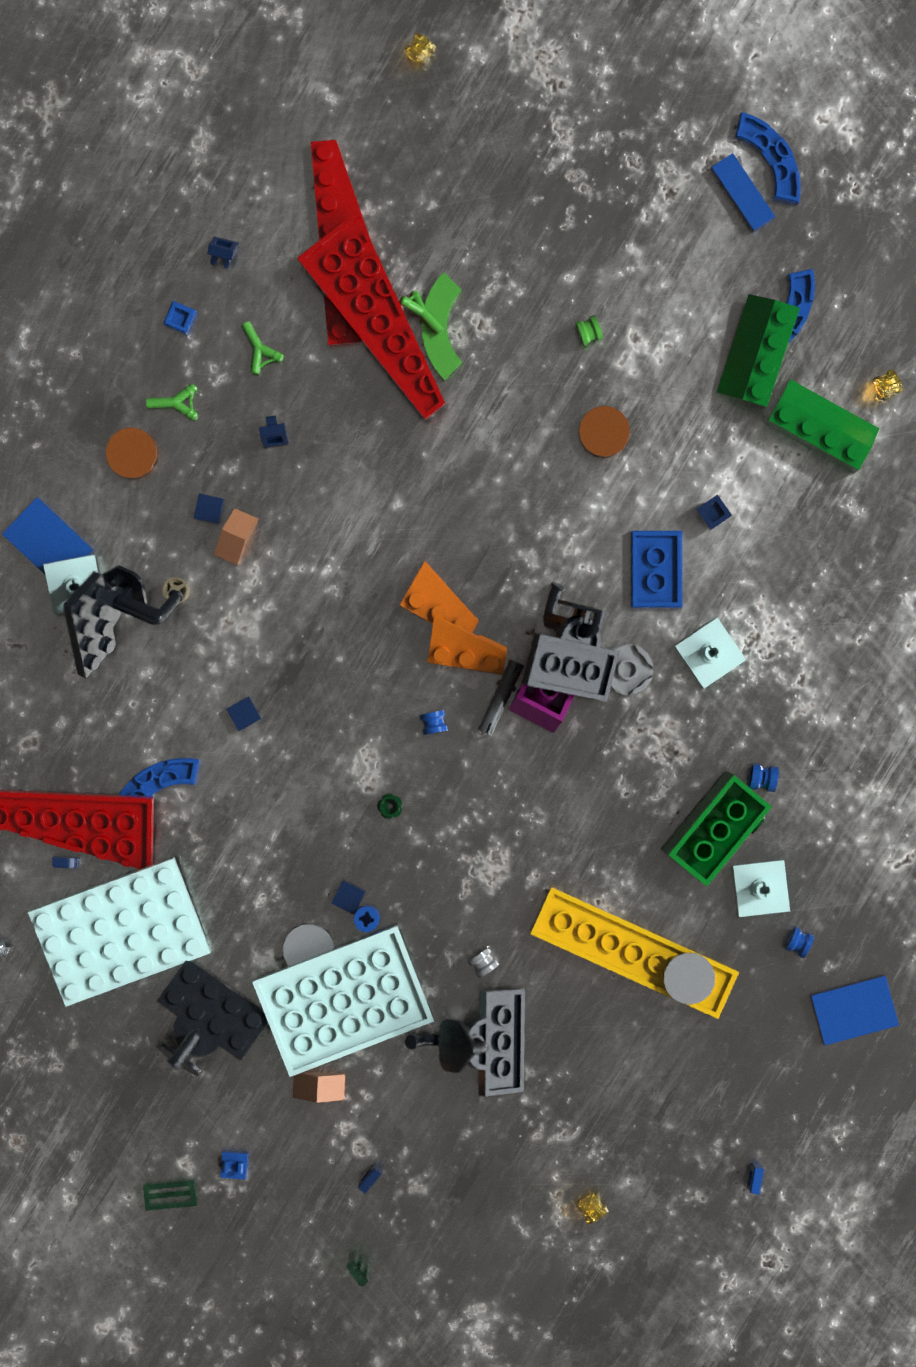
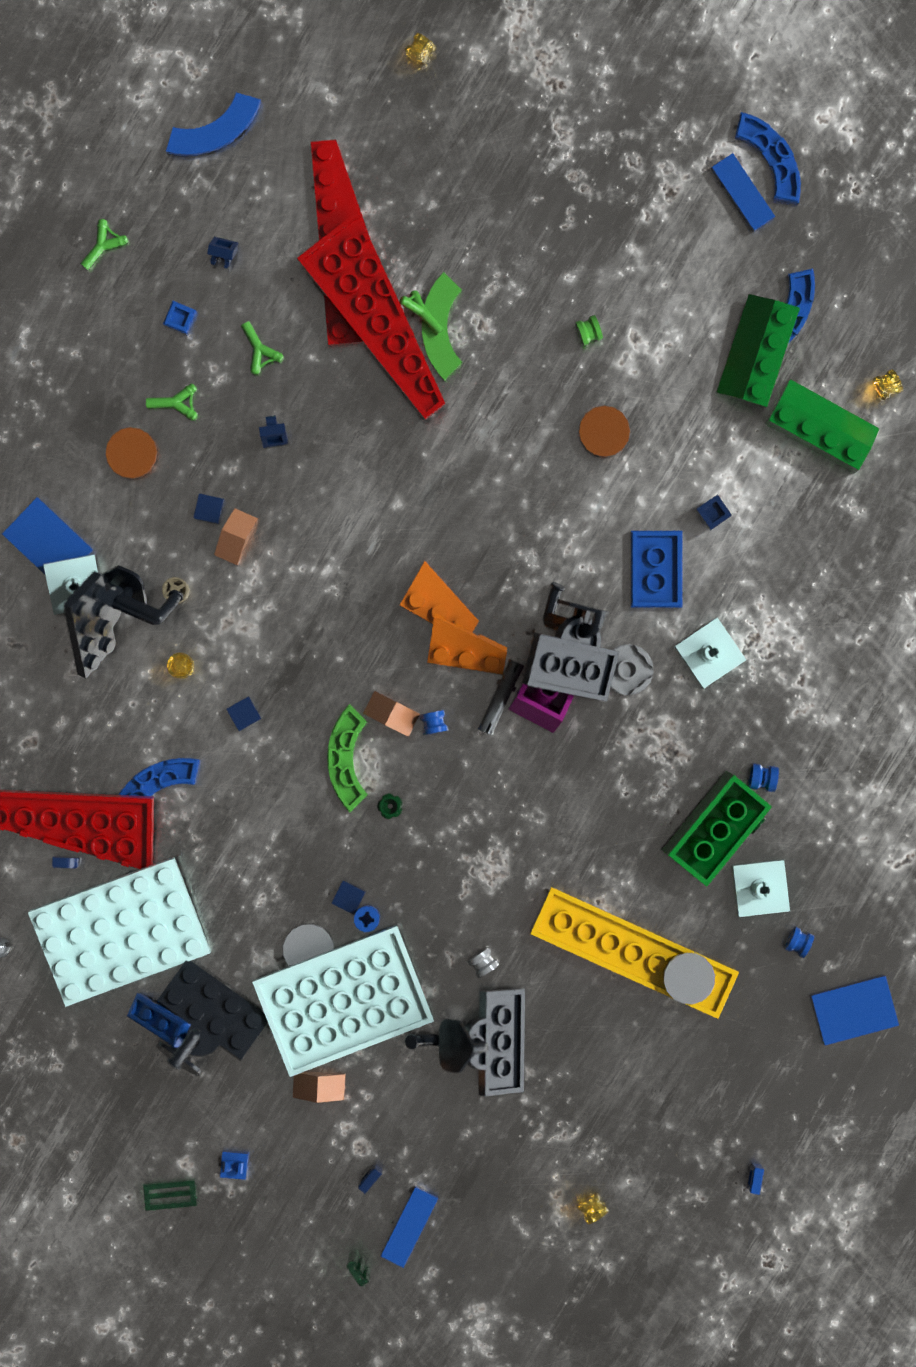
(103, 244): none -> bright green piece
(158, 1020): none -> blue tile
(174, 665): none -> clear yellow wheel
(218, 133): none -> blue tile
(341, 758): none -> bright green tile
(391, 713): none -> nougat slope
(409, 1226): none -> blue tile

